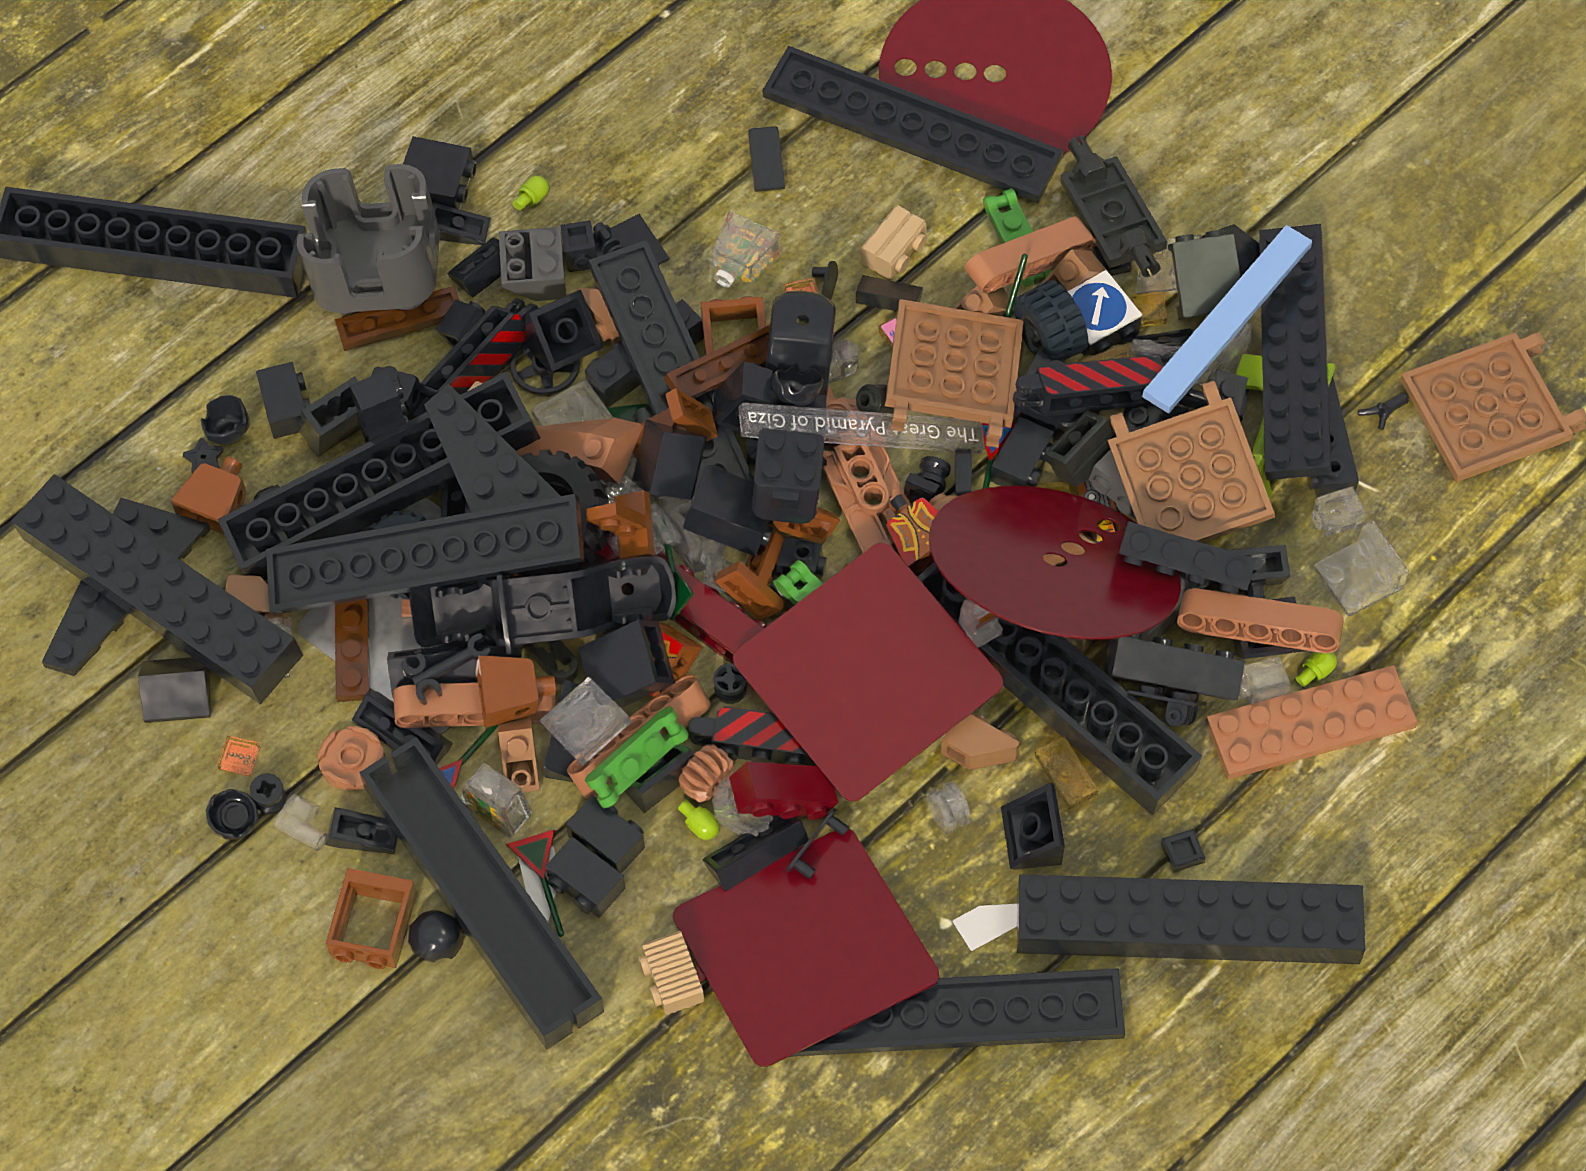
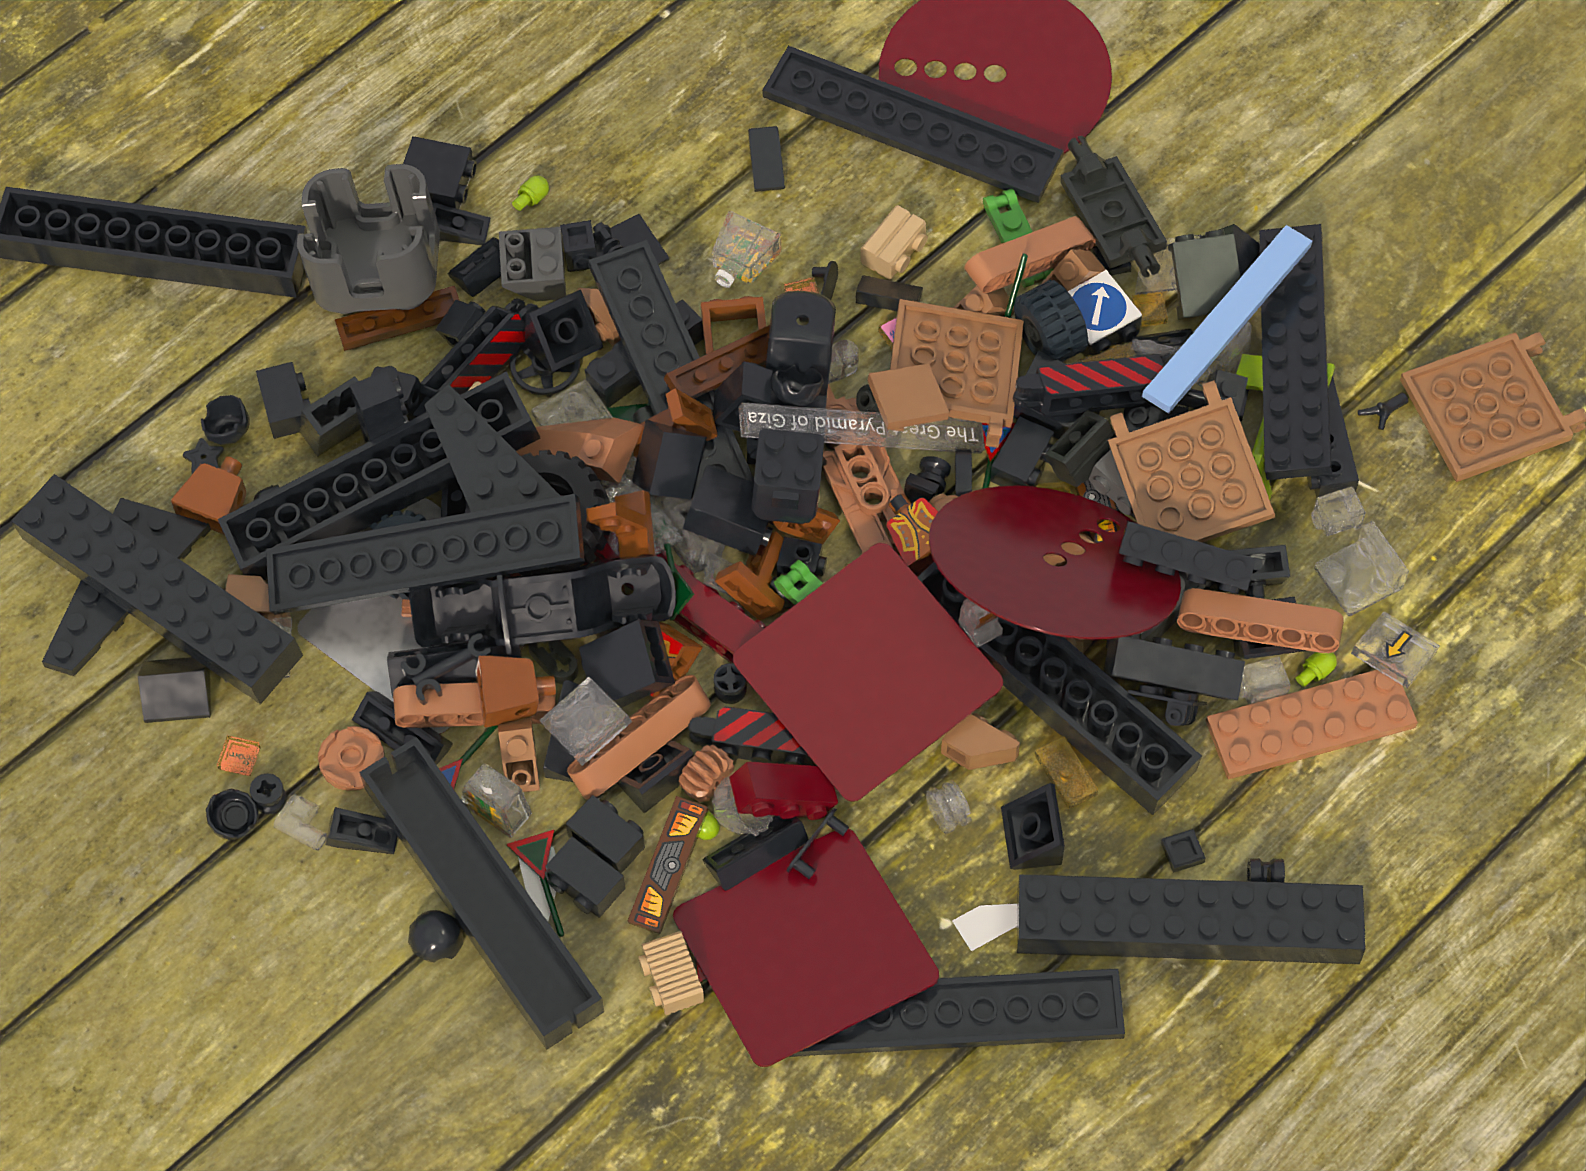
(352, 650): reddish brown plate -> none
(374, 886): dark orange window -> none
(636, 756): bright green plate -> none
(668, 865): none -> tile
(908, 396): none -> medium nougat tile
(1258, 870): none -> black wheel
(1395, 649): none -> clear tile

